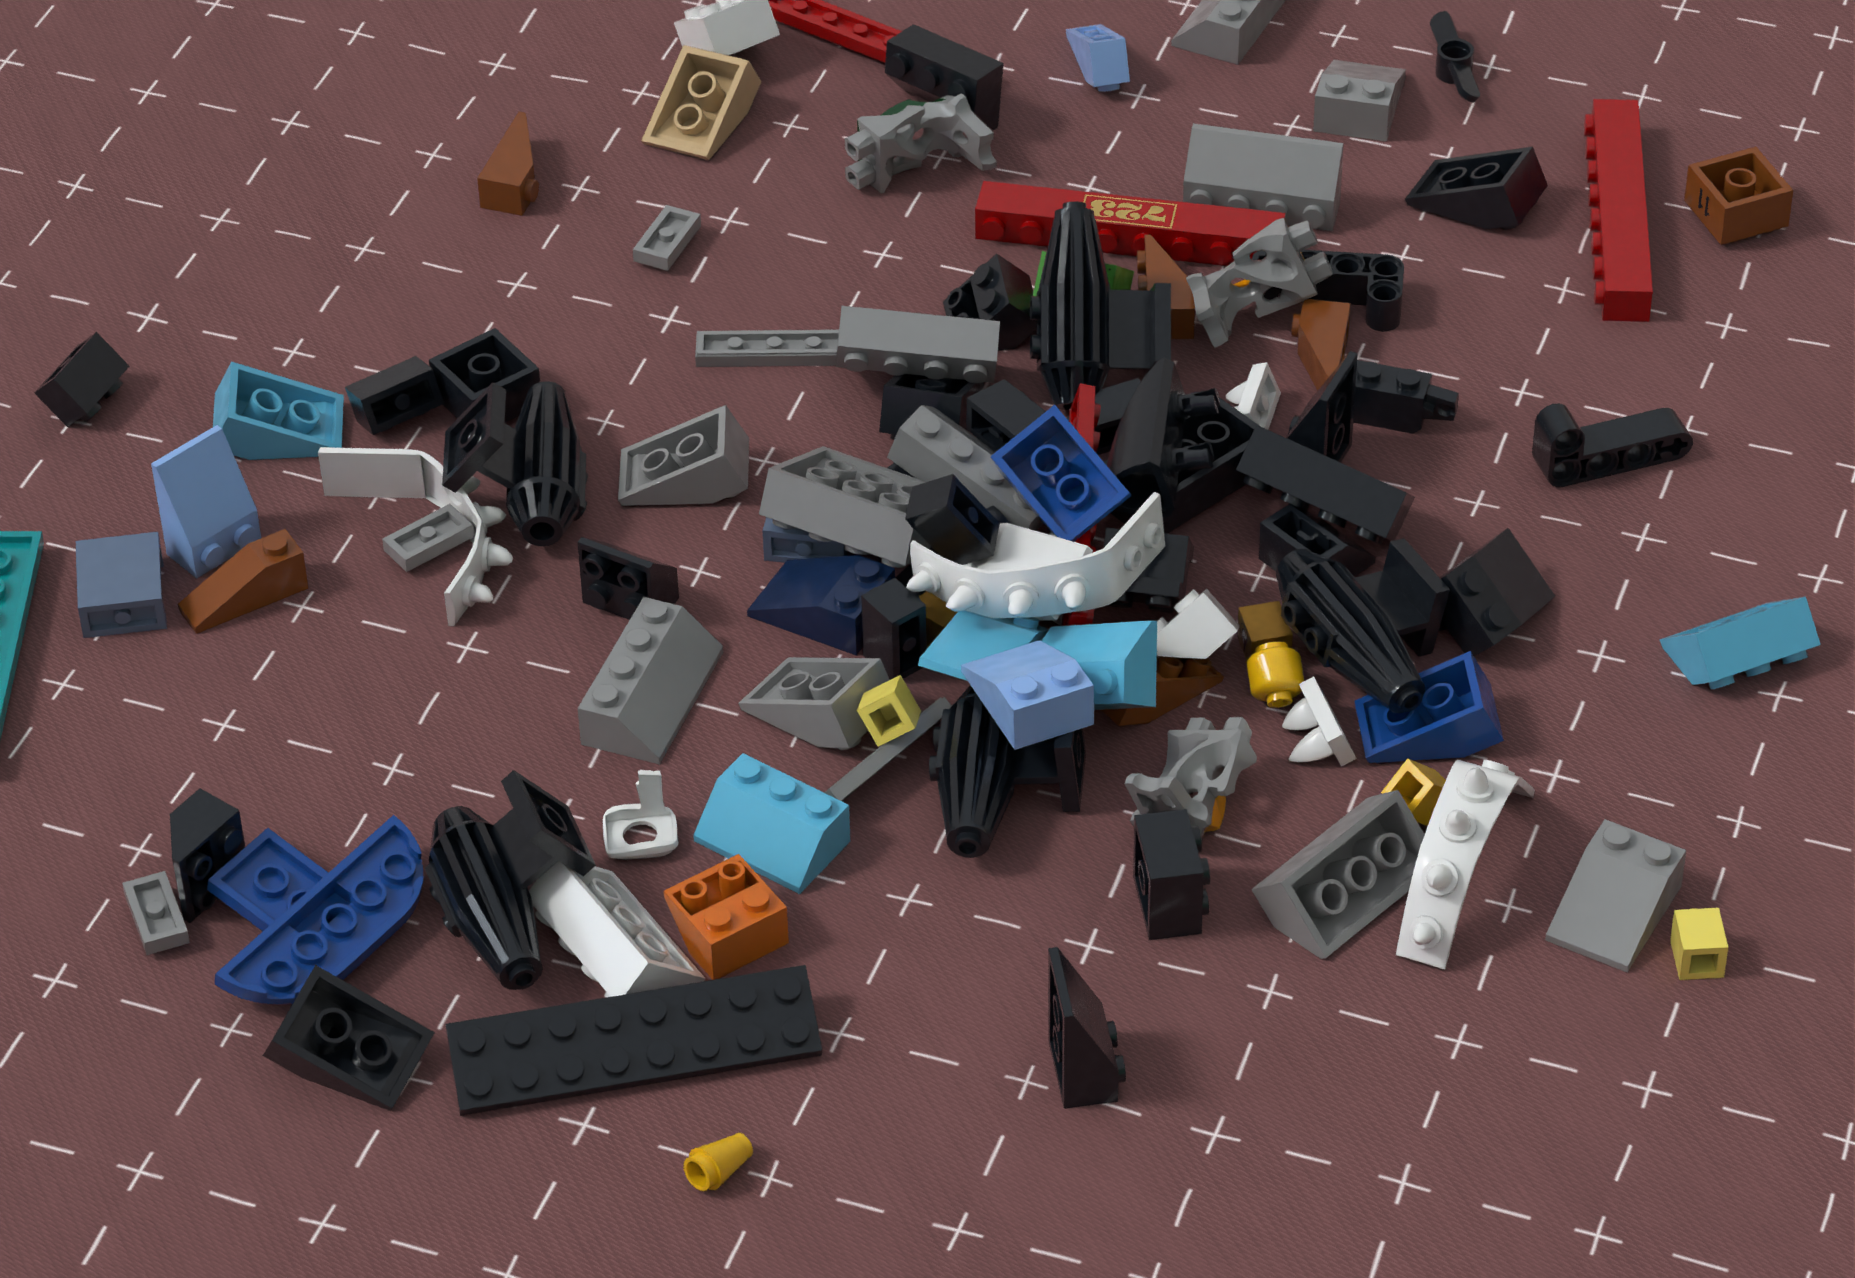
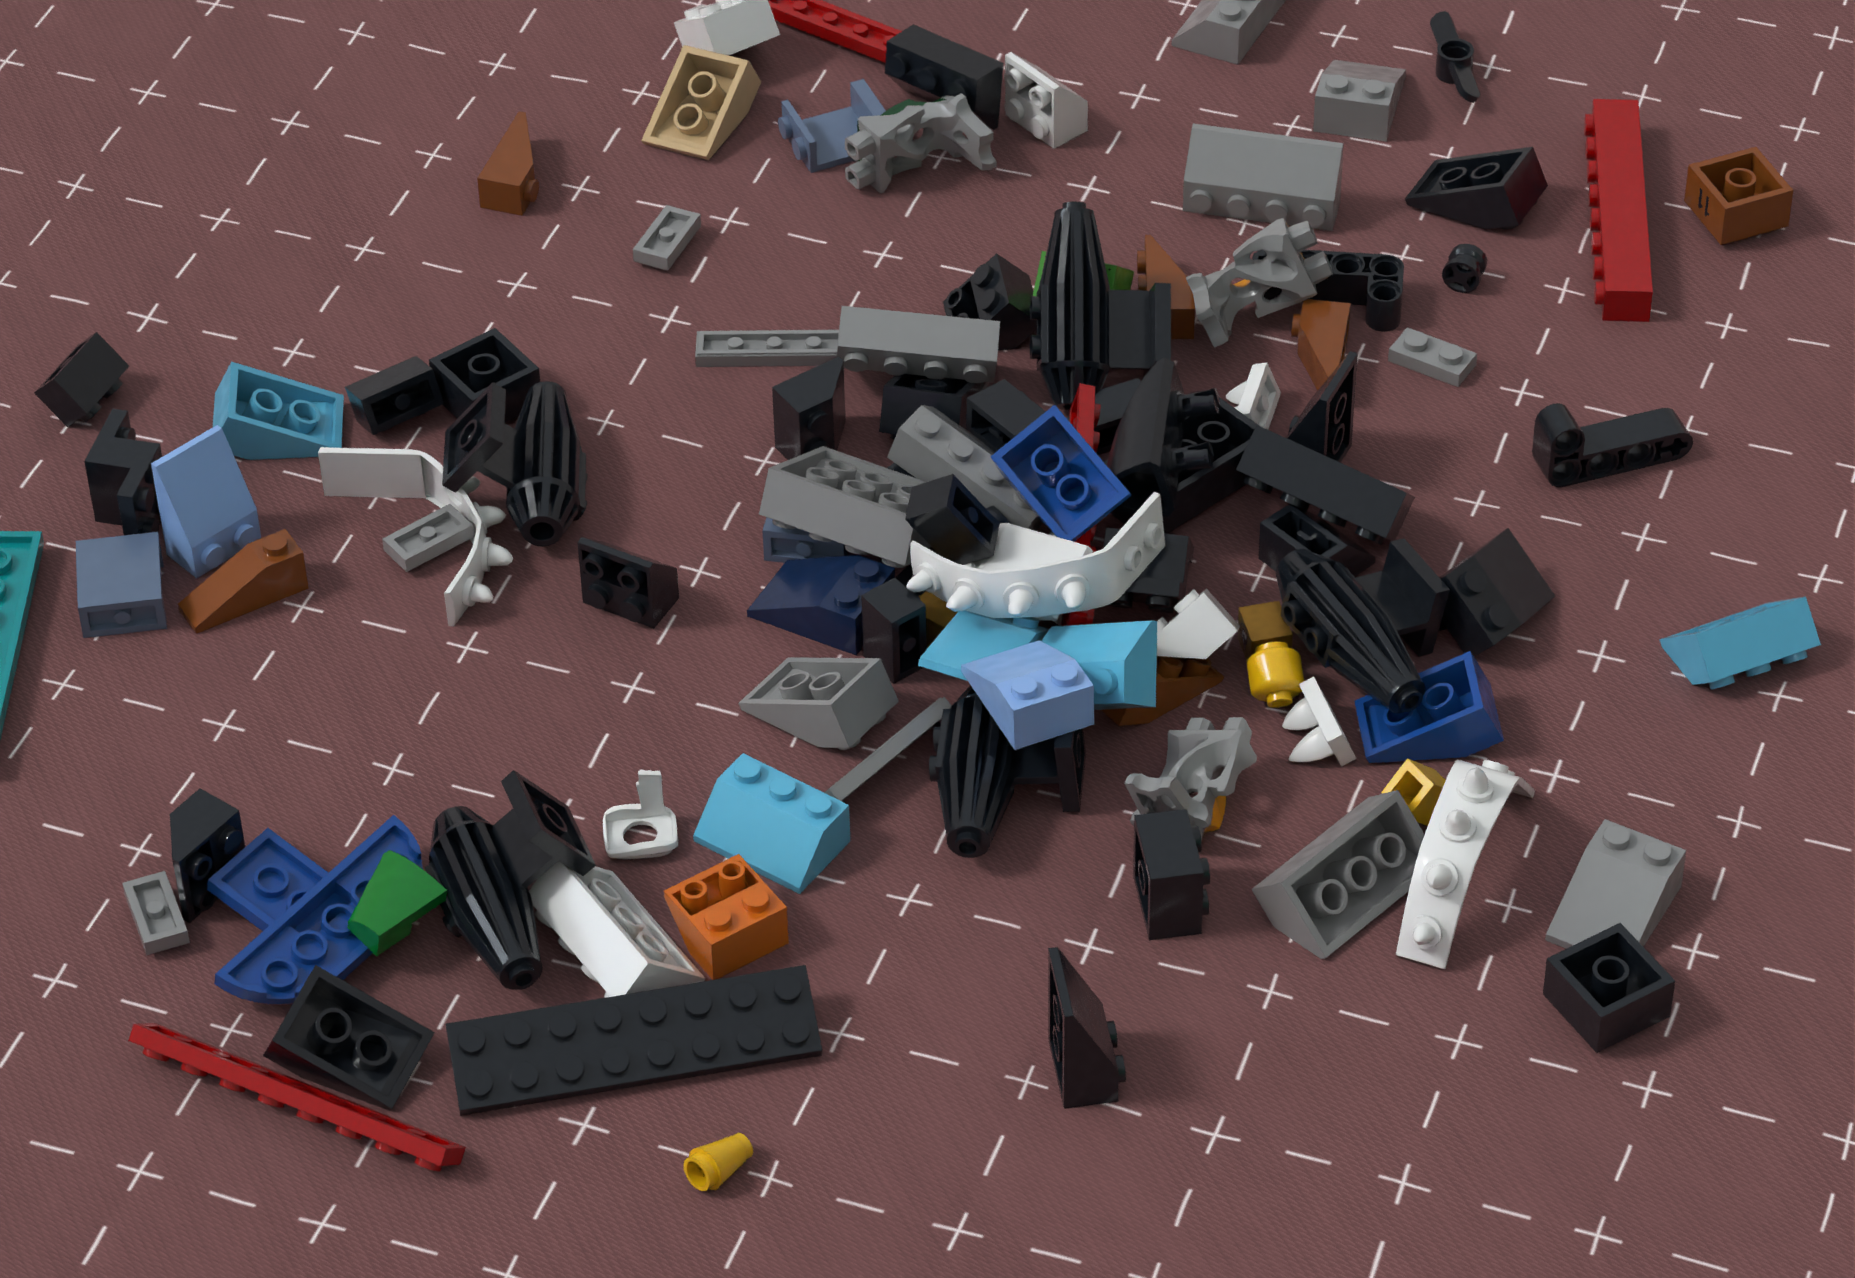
(123, 477): none -> black bracket
(312, 1103): none -> red plate
(393, 901): none -> green slope
(648, 682): light grey slope -> none
(687, 463): light grey slope -> none
(810, 410): none -> black slope
(821, 138): none -> sand blue panel
(889, 710): light yellow brick -> none
(1042, 103): none -> white slope
(1100, 56): light blue slope -> none
(1181, 228): red brick -> none
(1399, 398): black hinge -> none
(1432, 357): none -> light grey plate
(1464, 268): none -> black wheel
(1608, 987): none -> black brick
(1699, 943): light yellow brick -> none

